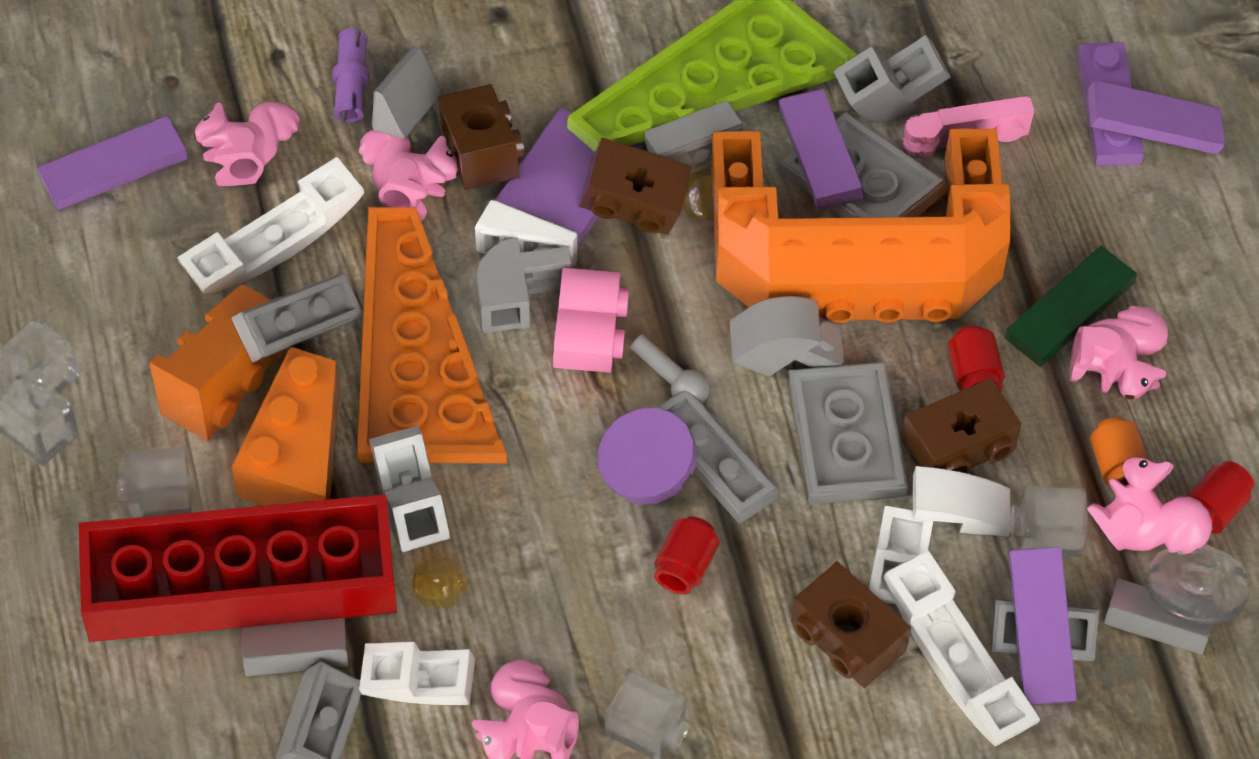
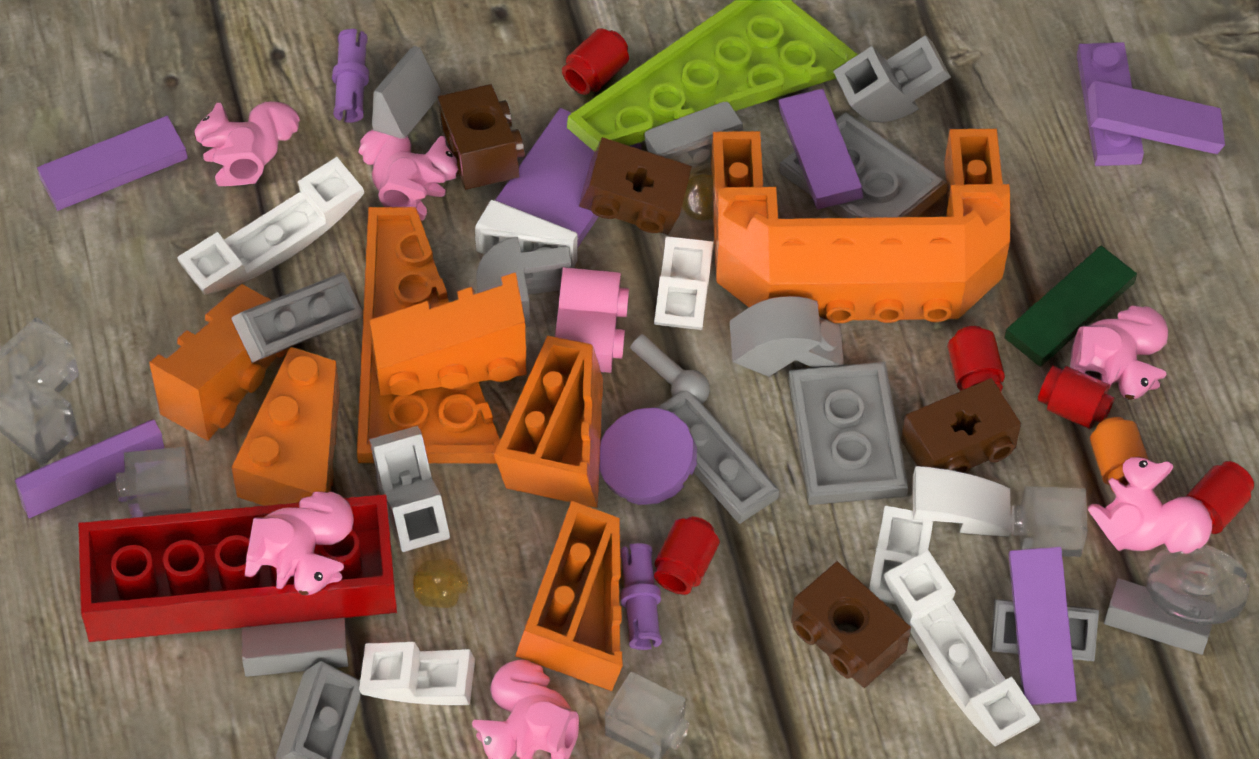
(84, 469): none -> medium lavender tile
(289, 541): none -> bright pink animal
(452, 343): none -> orange wedge
(556, 426): none -> orange wedge
(577, 605): none -> orange wedge
(595, 61): none -> red brick
(640, 596): none -> medium lavender pin
(684, 283): none -> white slope
(931, 130): bright pink hinge -> none
(1076, 396): none -> red brick

